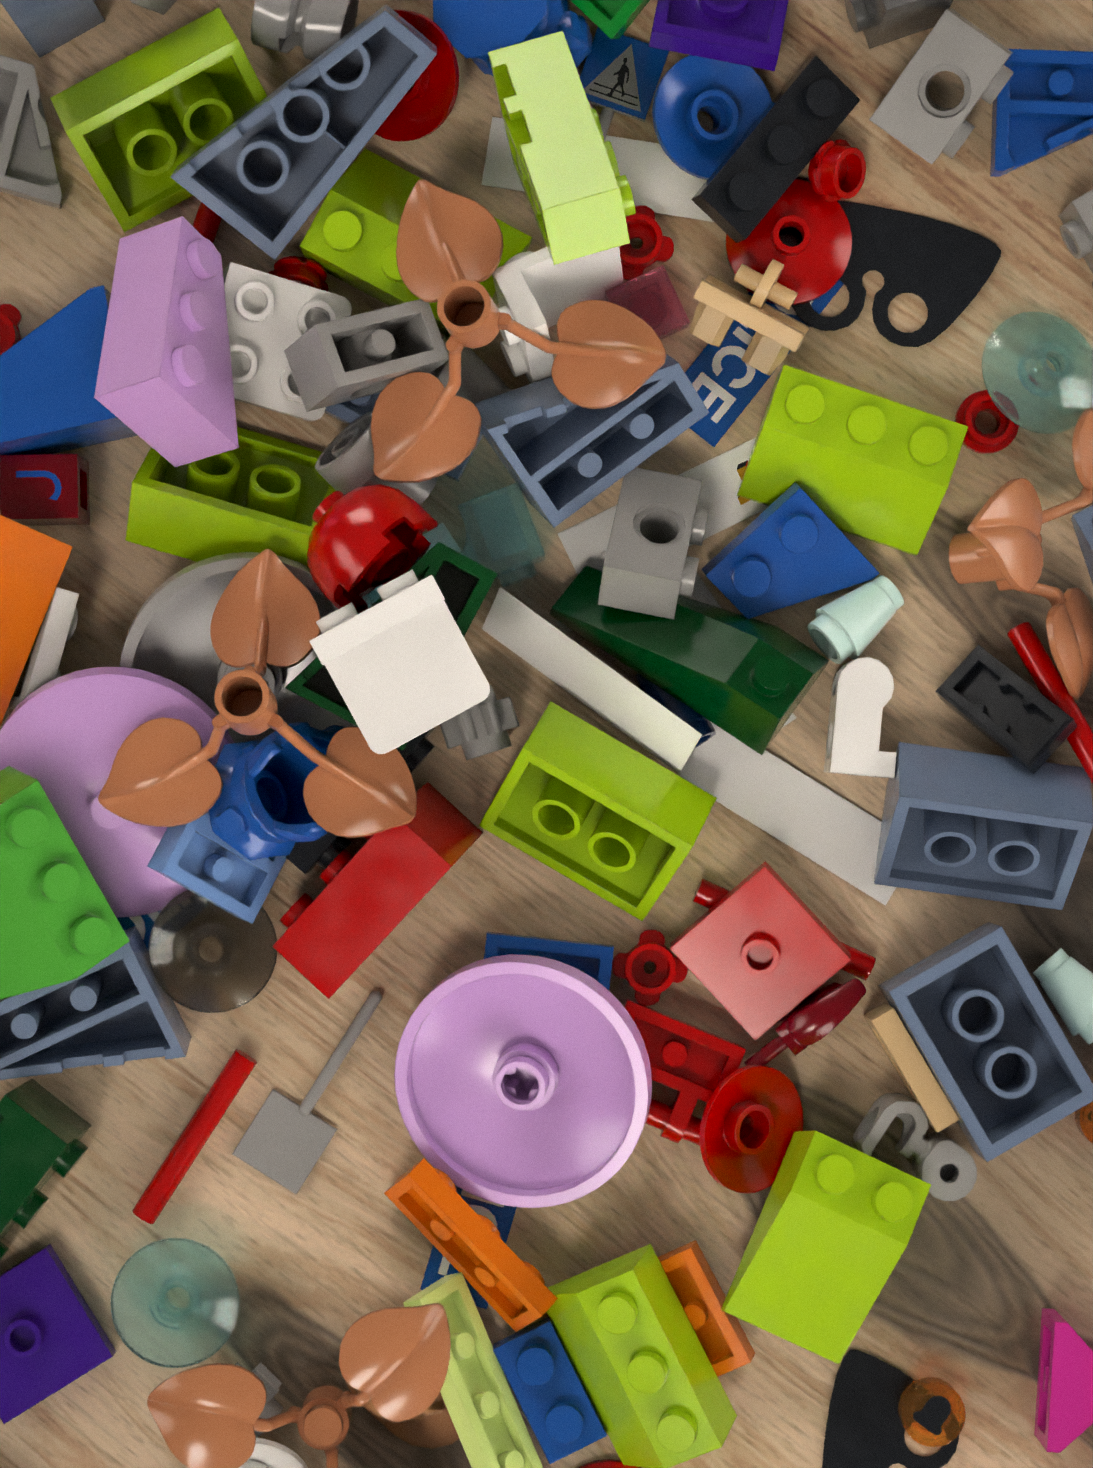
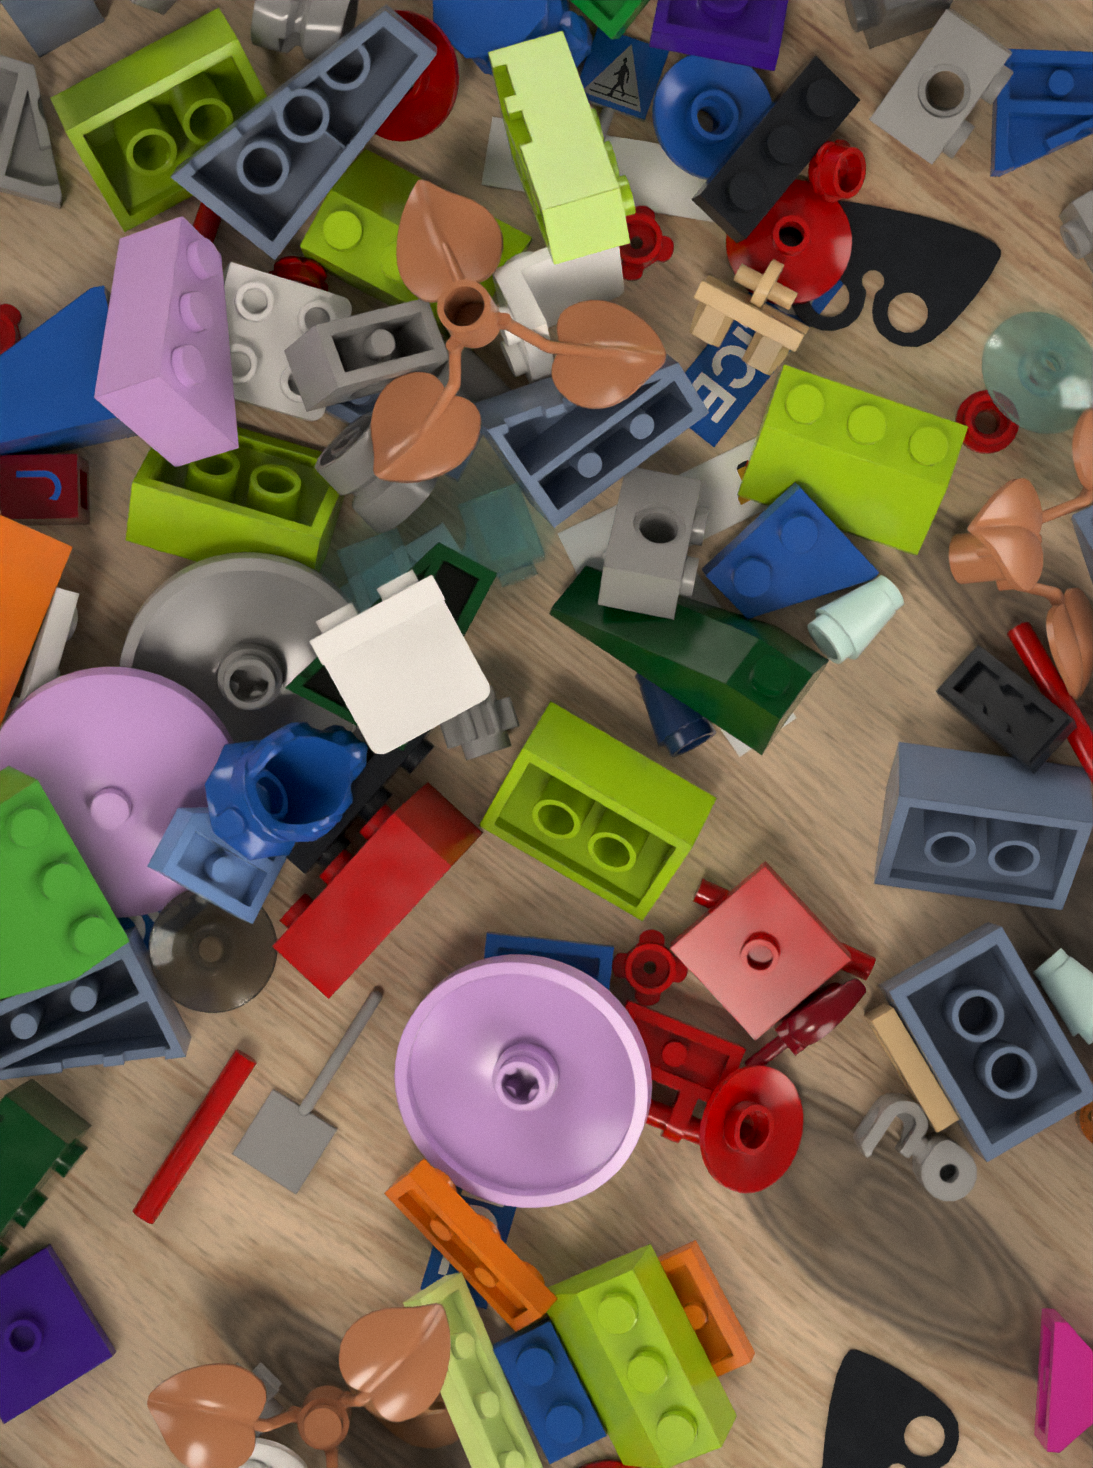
(156, 1328): clear light blue dish -> none
(260, 620): nougat plant -> none
(365, 541): red cylinder -> none
(591, 681): white sticker -> none
(653, 300): clear pink plate -> none
(790, 808): white sticker -> none
(824, 1244): lime slope -> none
(855, 720): white leg -> none
(932, 1412): clear orange tile -> none

